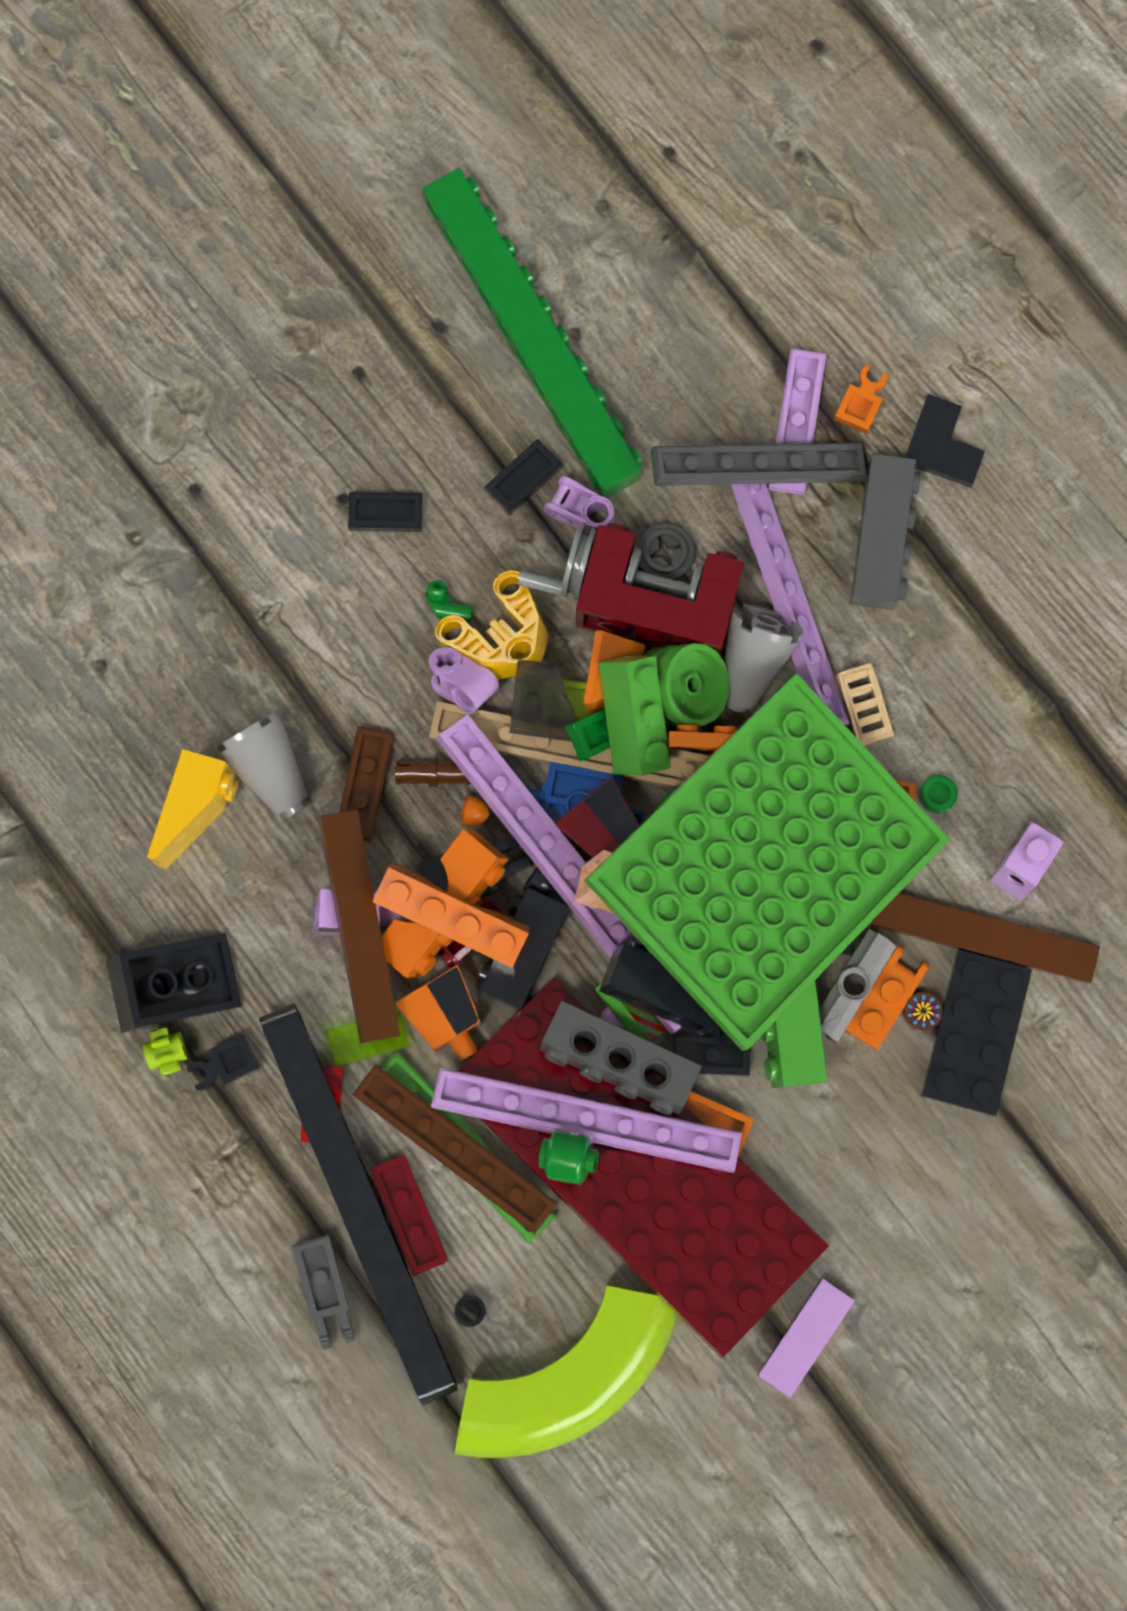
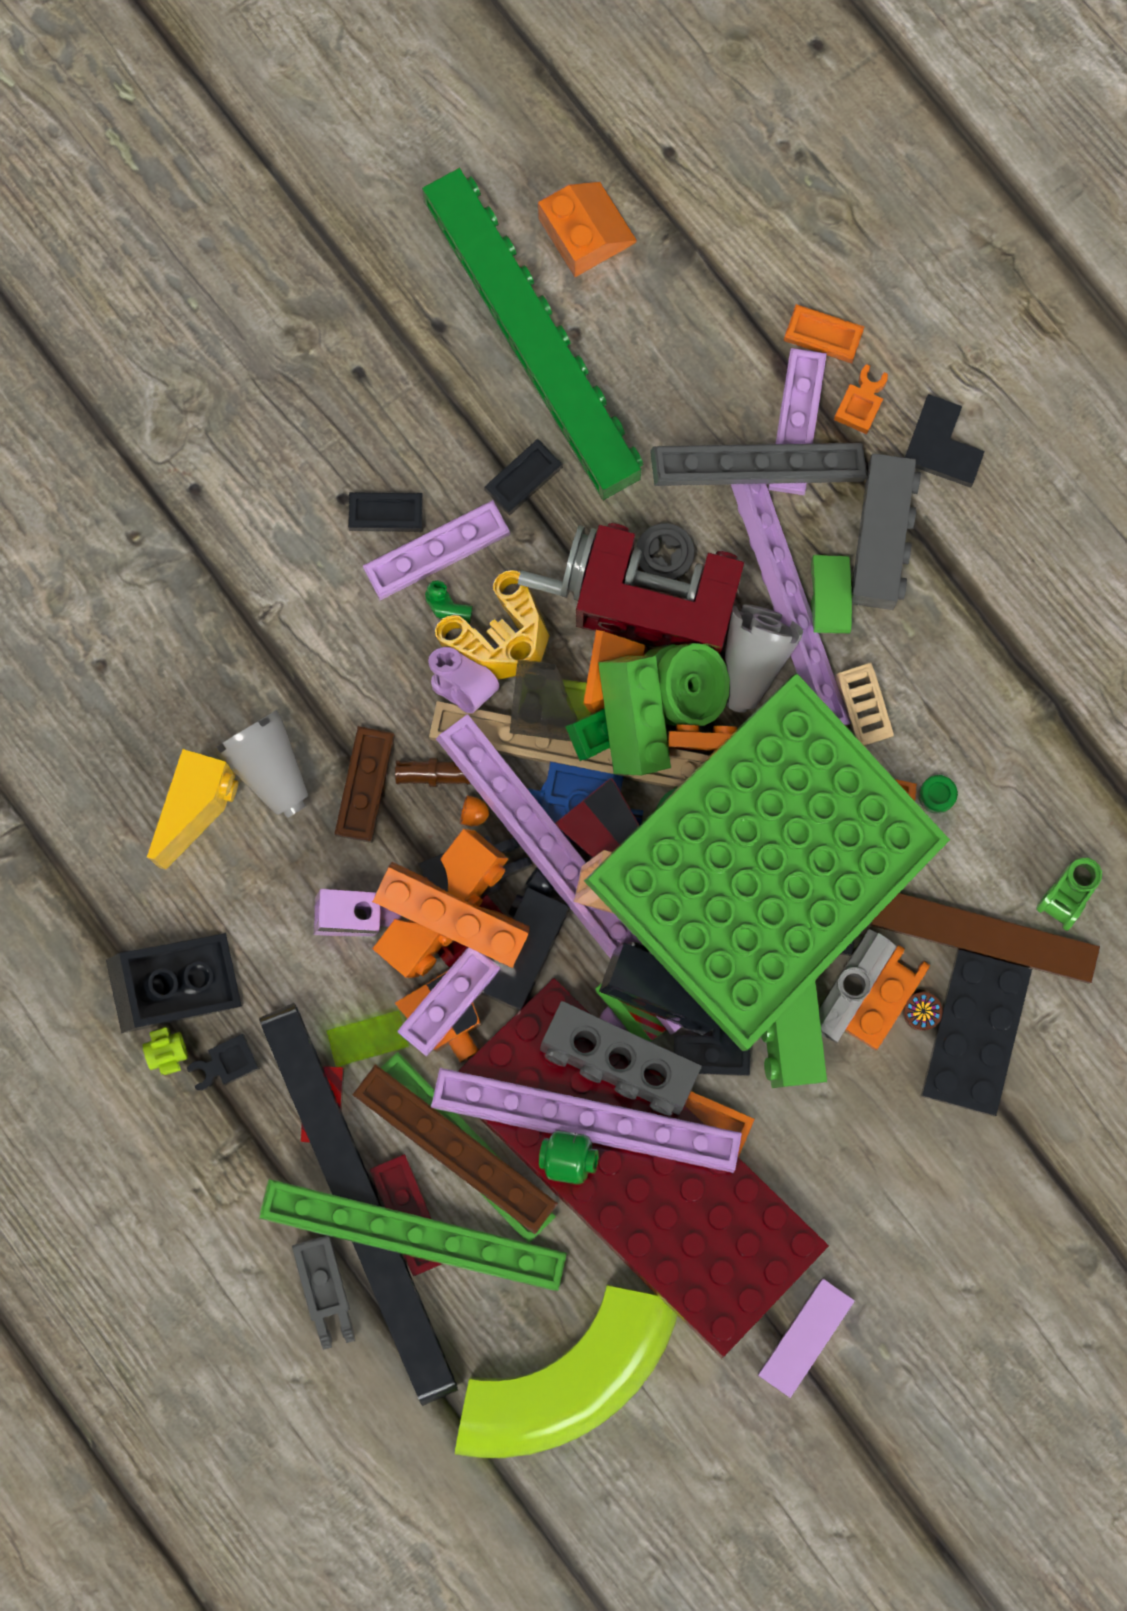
(358, 926): reddish brown tile -> none
(412, 1235): none -> bright green tile
(436, 550): none -> lavender tile
(448, 1000): none -> lavender tile
(475, 1306): black hinge -> none
(576, 503): lavender piece -> none
(584, 225): none -> orange slope
(823, 333): none -> orange tile
(831, 594): none -> bright green slope
(1026, 860): lavender torso -> none
(1067, 898): none -> bright green piece

